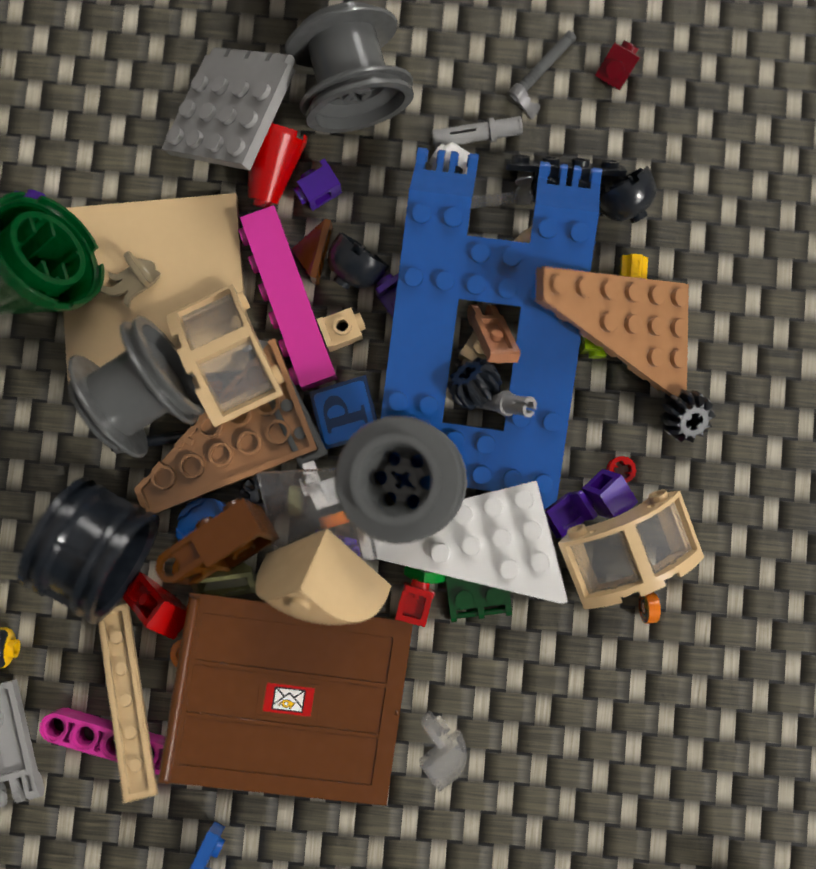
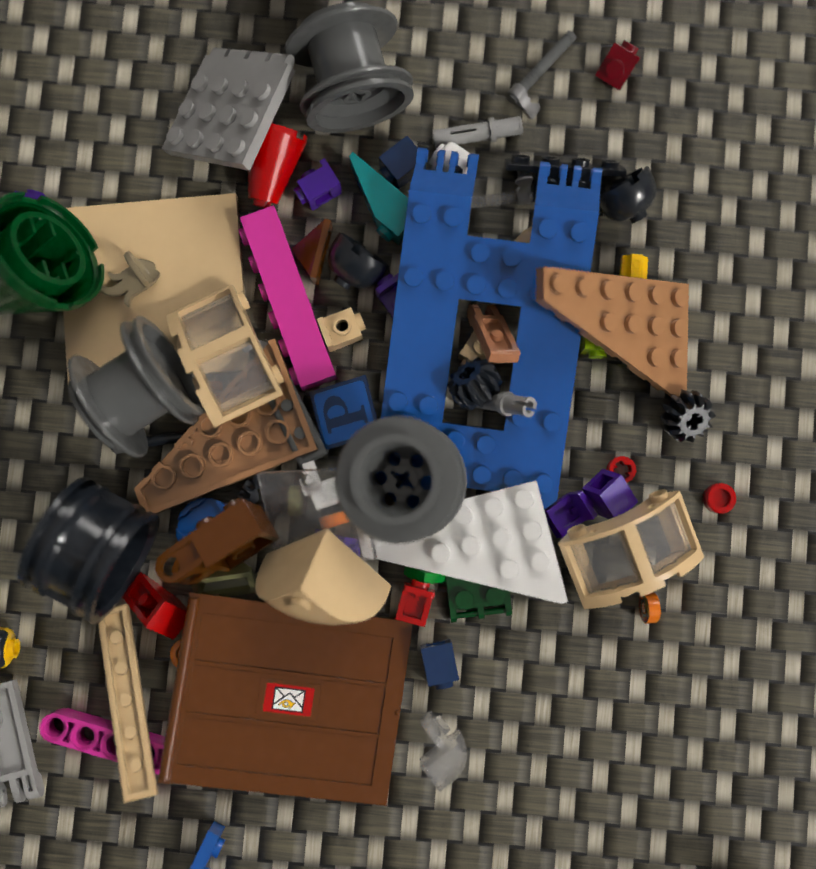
(383, 200): none -> teal slope
(399, 163): none -> dark blue brick
(439, 664): none -> dark blue brick
(719, 498): none -> red tile

